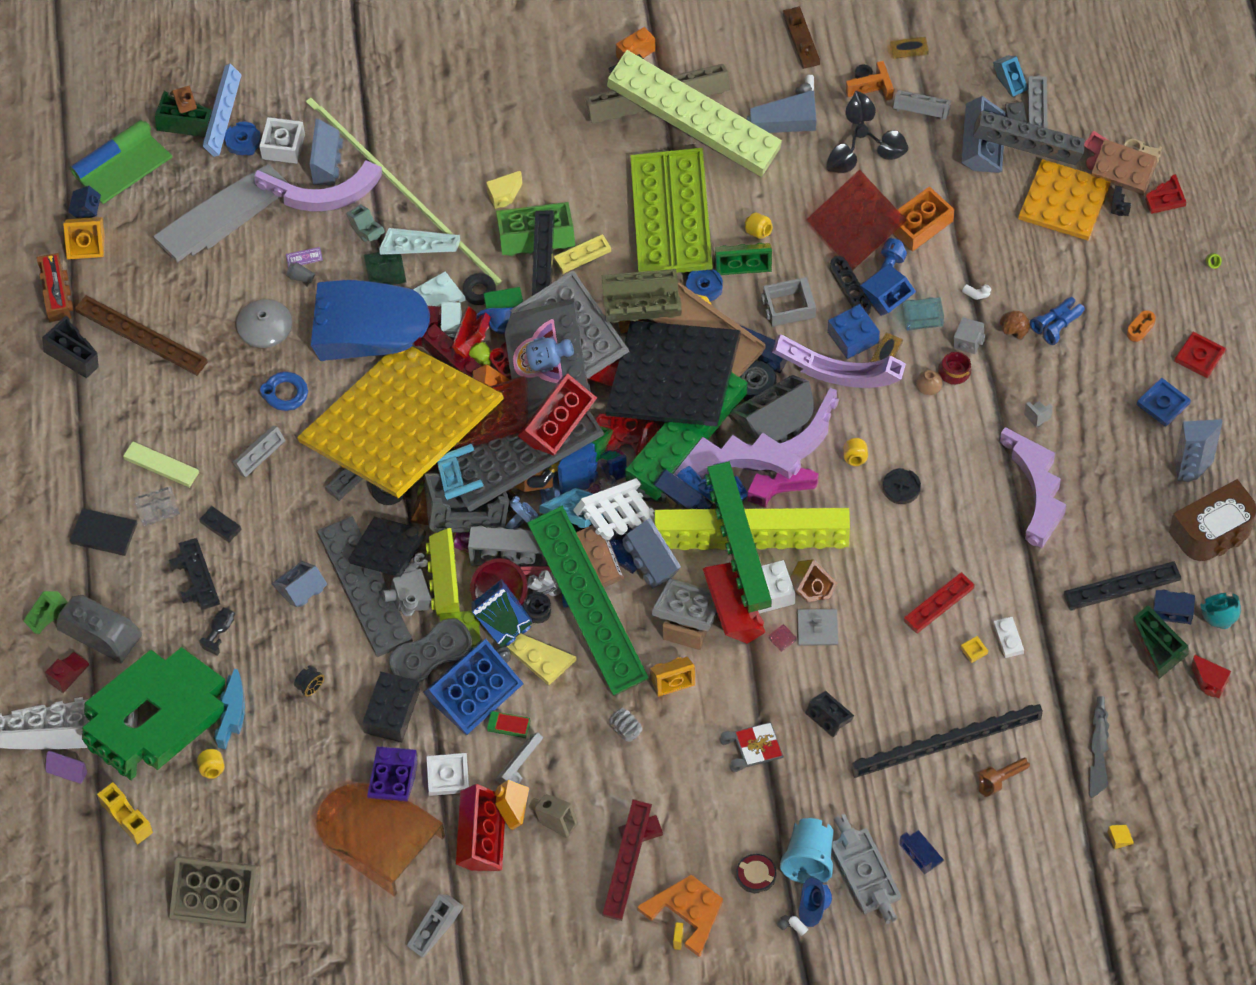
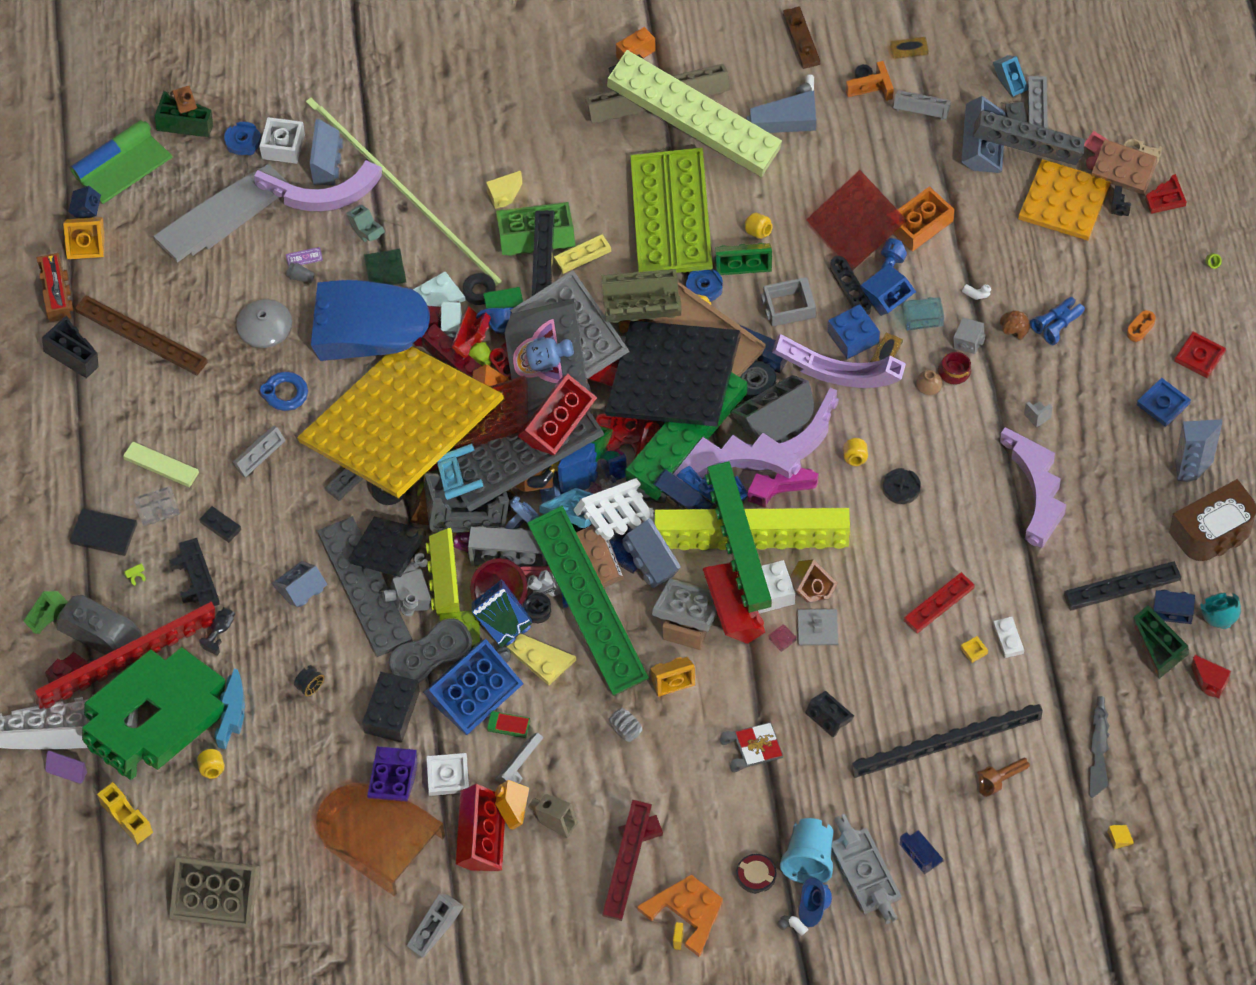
(118, 659): none -> red plate
(133, 572): none -> lime tile
(222, 110): light blue plate -> none
(410, 241): light aqua wing -> none
(857, 111): black plant -> none

